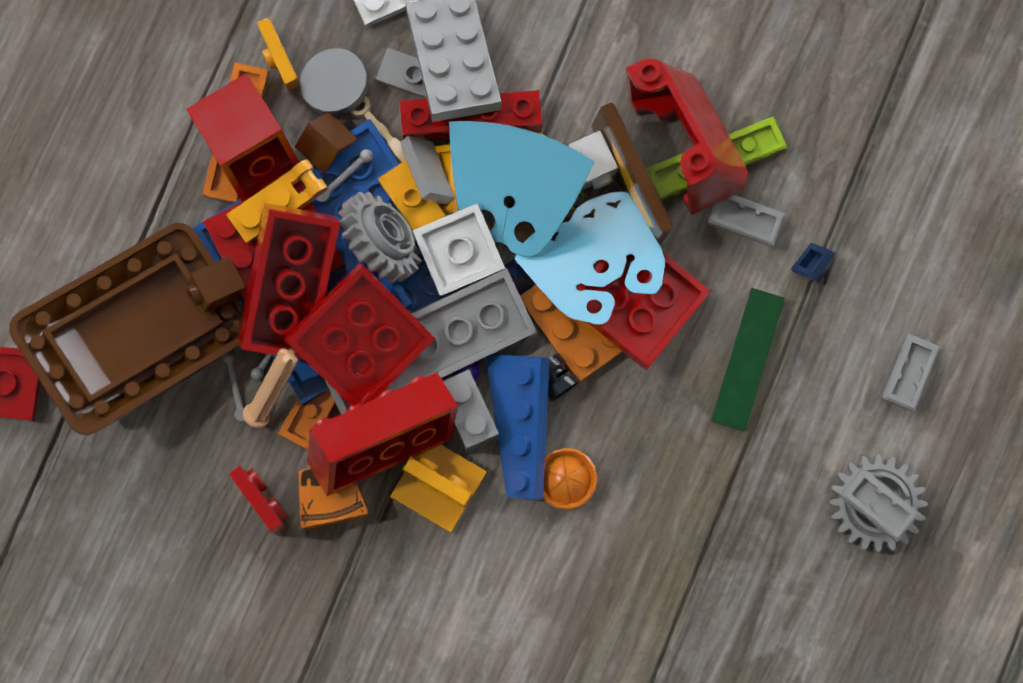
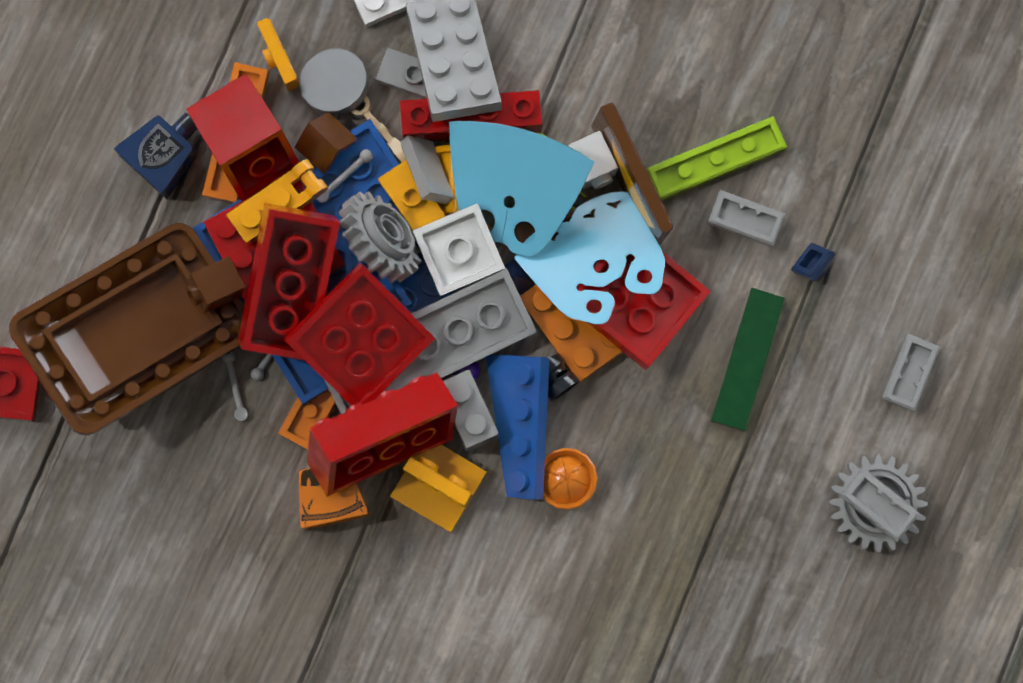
(160, 152): none -> dark blue torso
(253, 489): red plate -> none
(258, 412): light nougat axle -> none
(713, 163): red windscreen -> none

